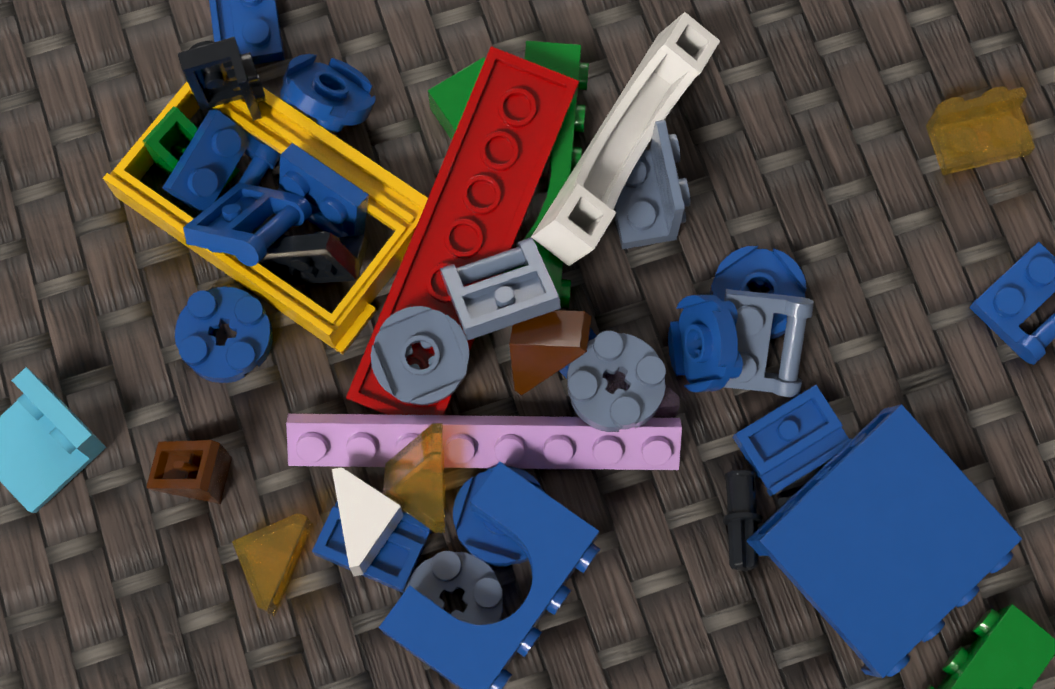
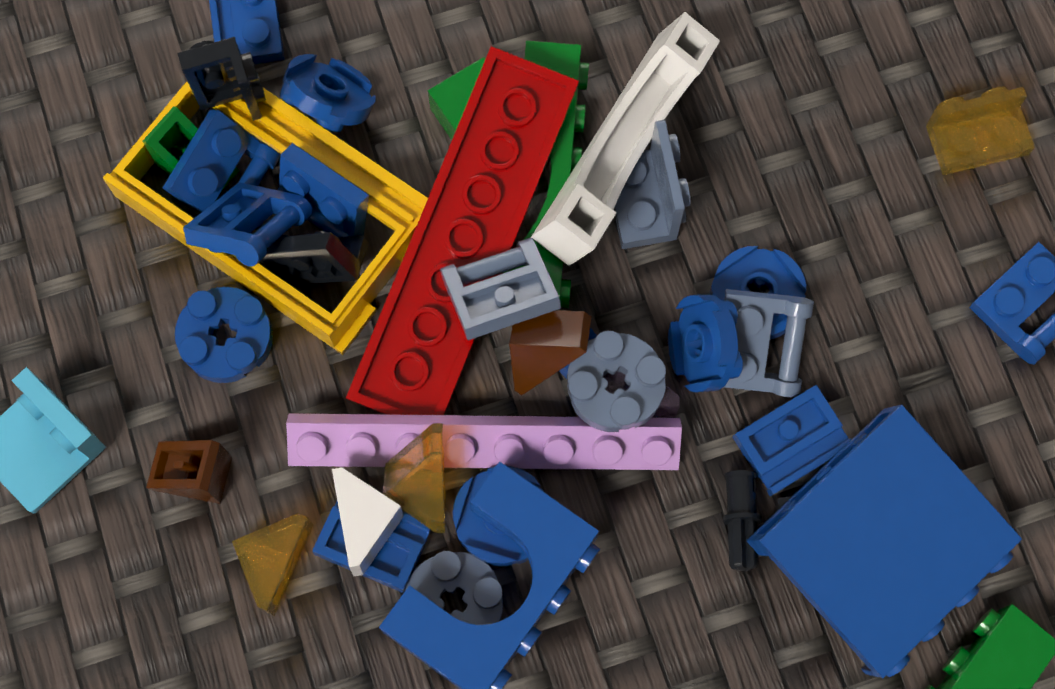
(395, 343): sand blue plate -> none

